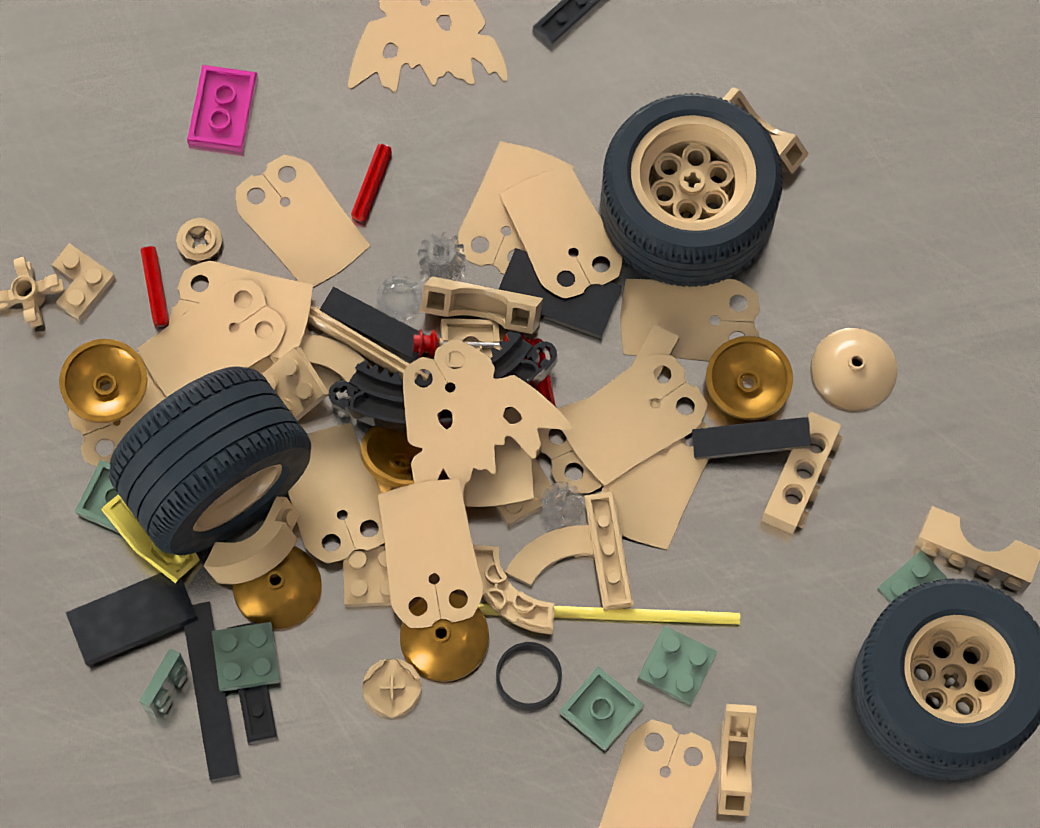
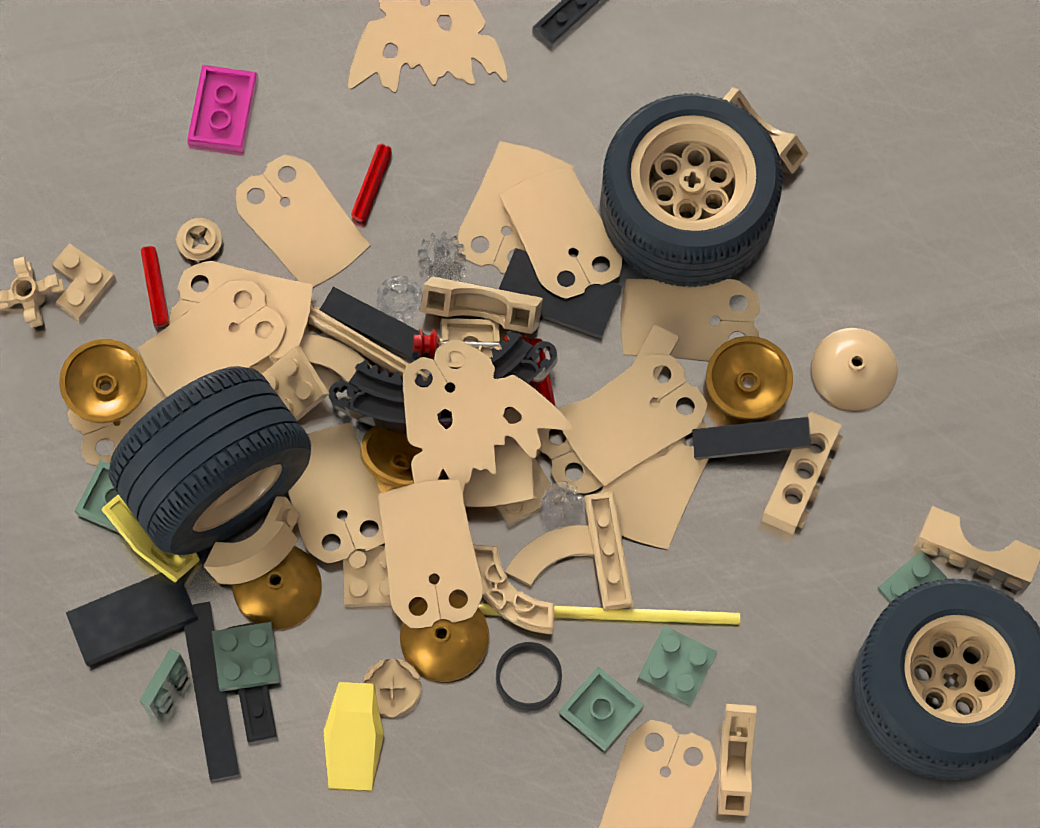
(353, 737): none -> light yellow piece

